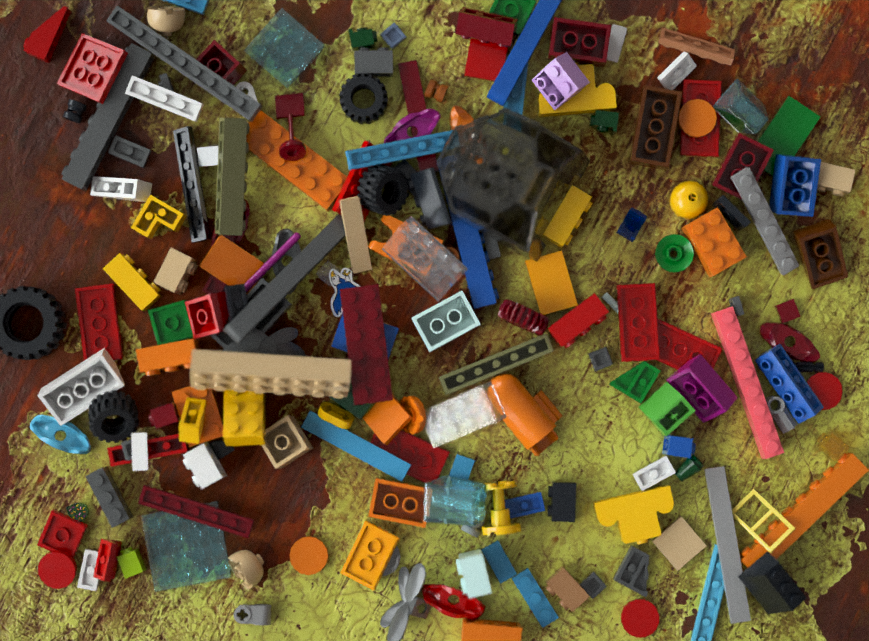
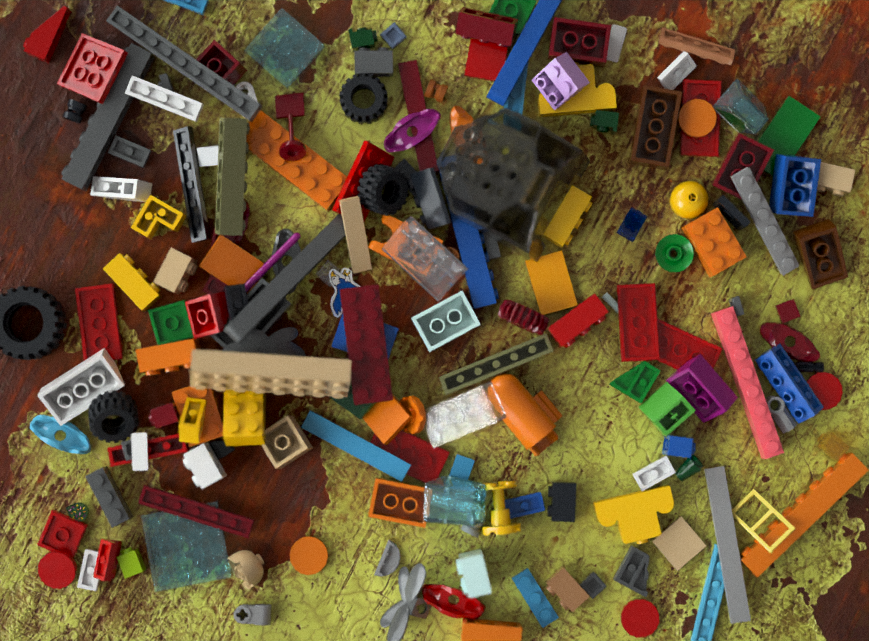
(166, 19): tan cylinder -> none
(335, 415): yellow beam -> none
(370, 555): light orange tile -> none
(397, 150): dark azure tile -> none
(499, 561): dark azure tile -> none
(600, 359): dark grey tile -> none
(772, 585): black slope -> none

